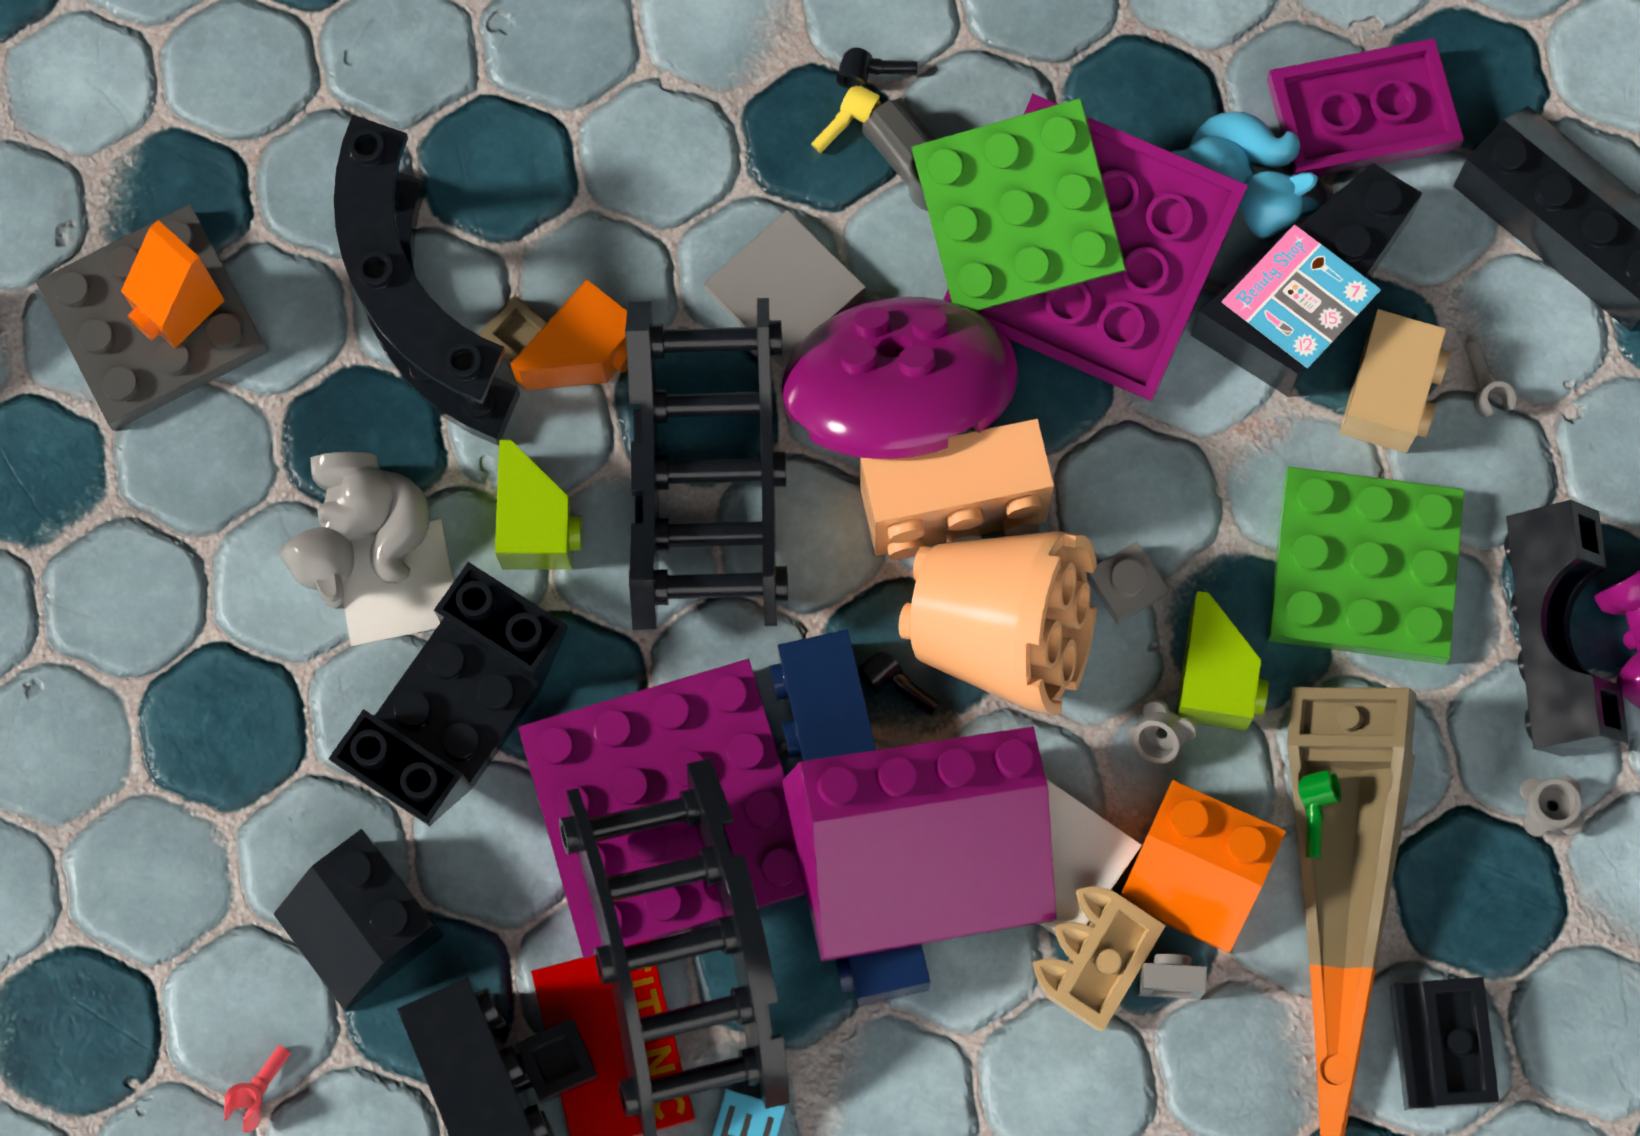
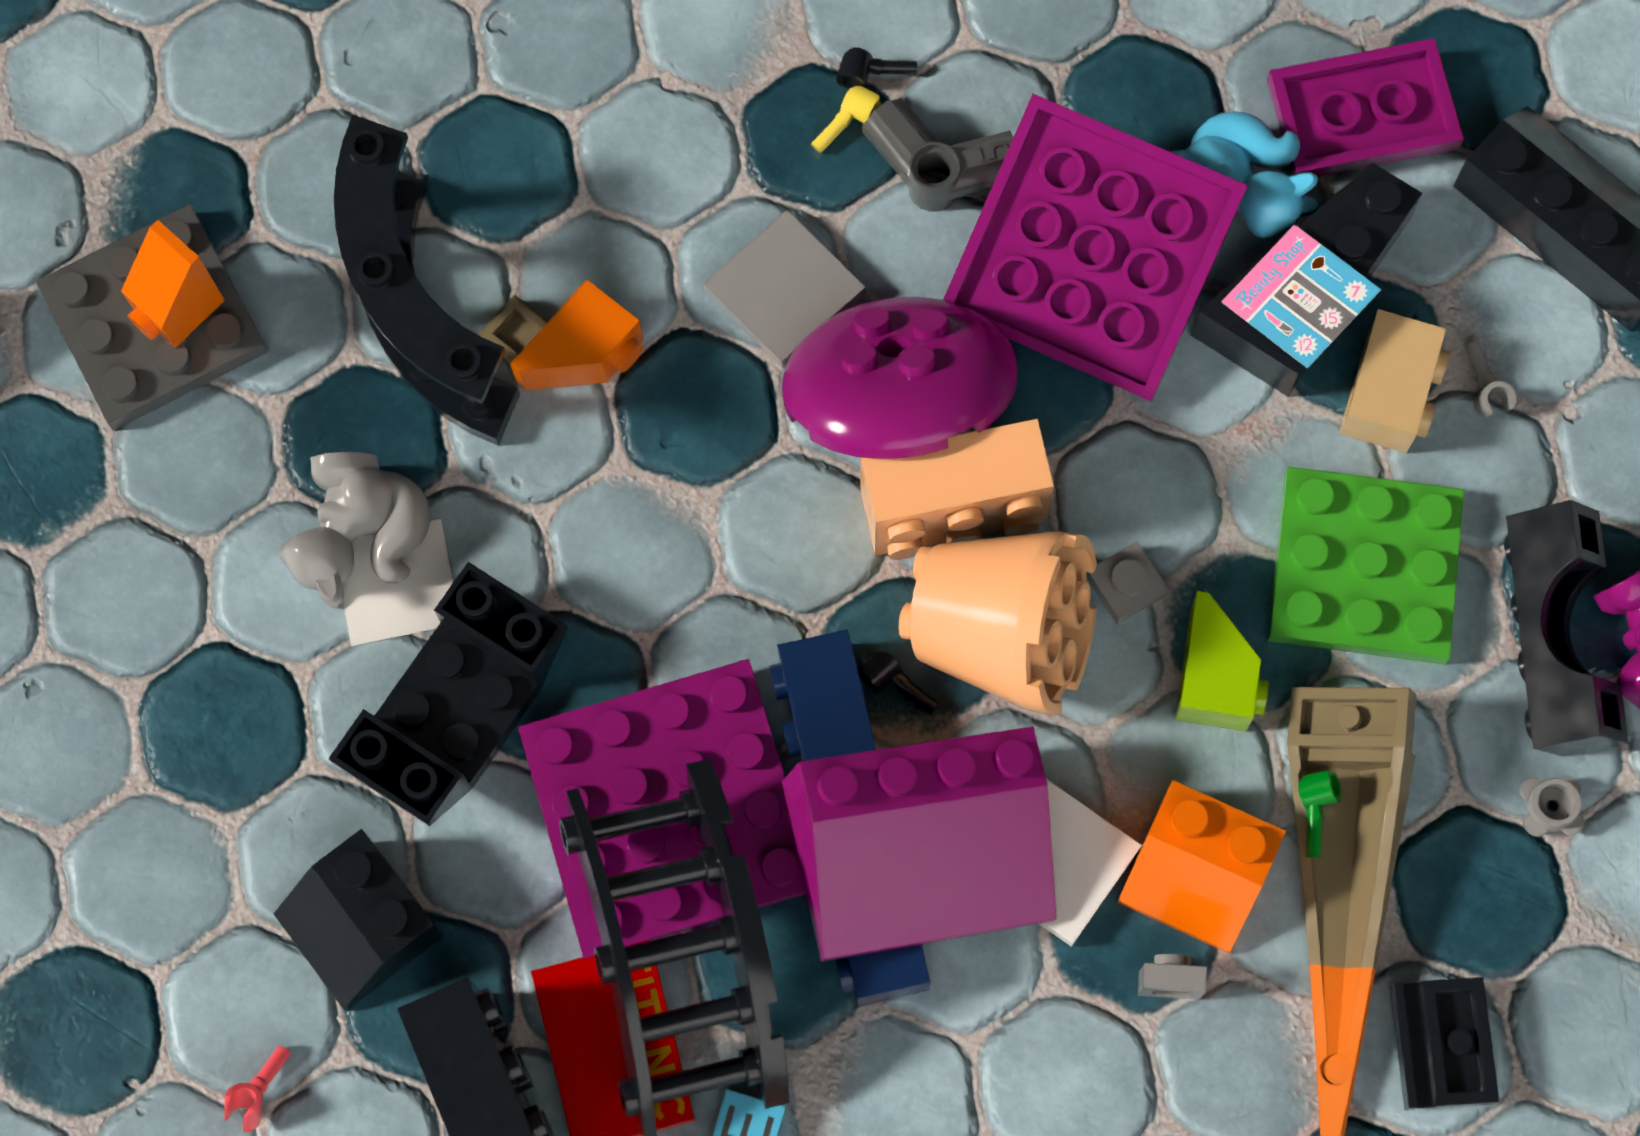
(533, 516): lime slope -> none
(557, 1060): black plate -> none
(655, 472): black fence -> none
(1019, 207): bright green plate -> none
(1100, 956): tan plate -> none
(1155, 746): light grey plate -> none

